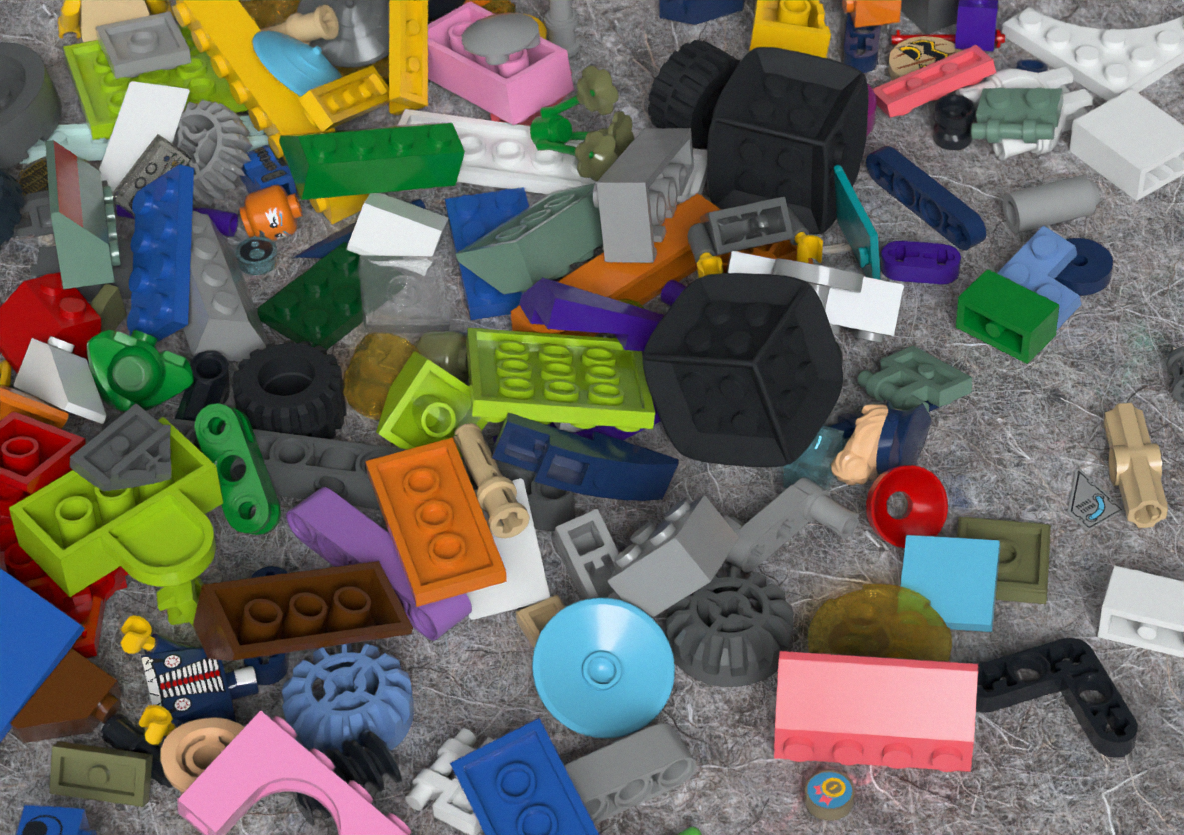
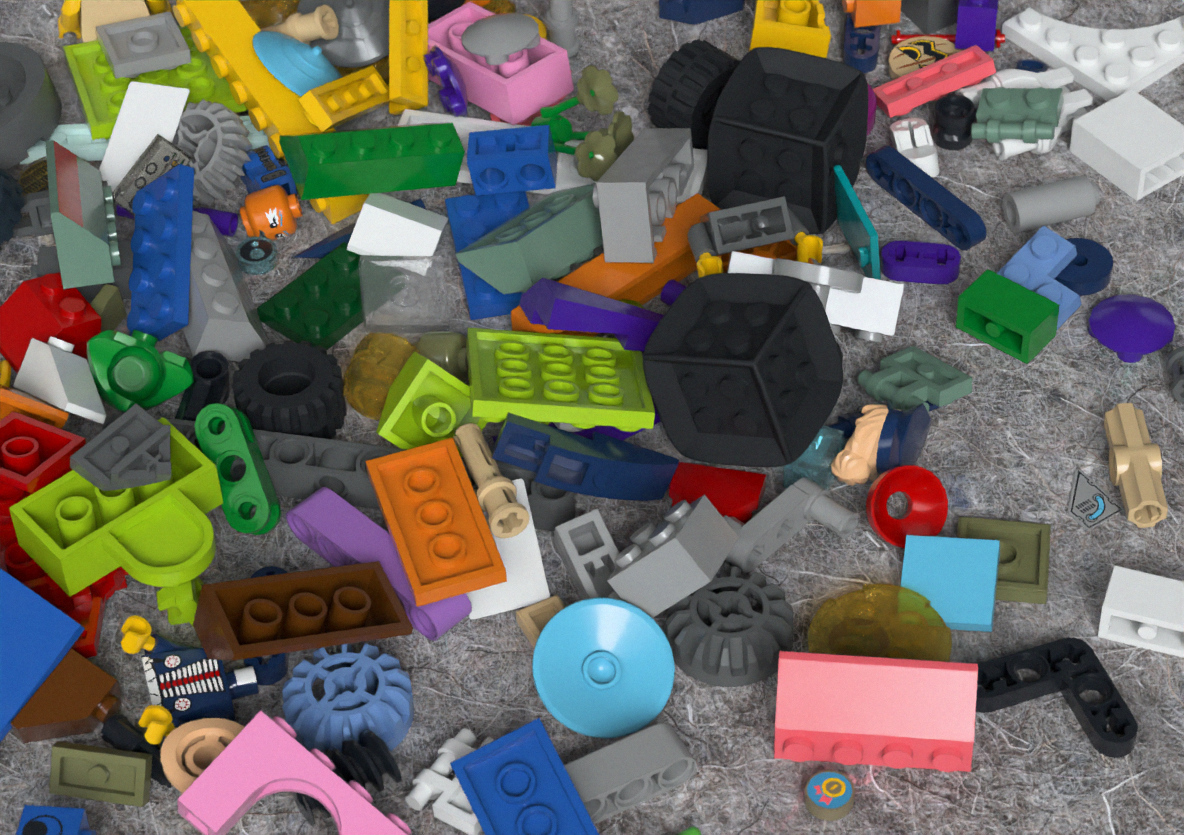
(453, 94): none -> dark purple dish
(512, 160): none -> blue brick
(729, 490): none -> red slope
(914, 141): none -> white piece
(1131, 326): none -> dark purple dish

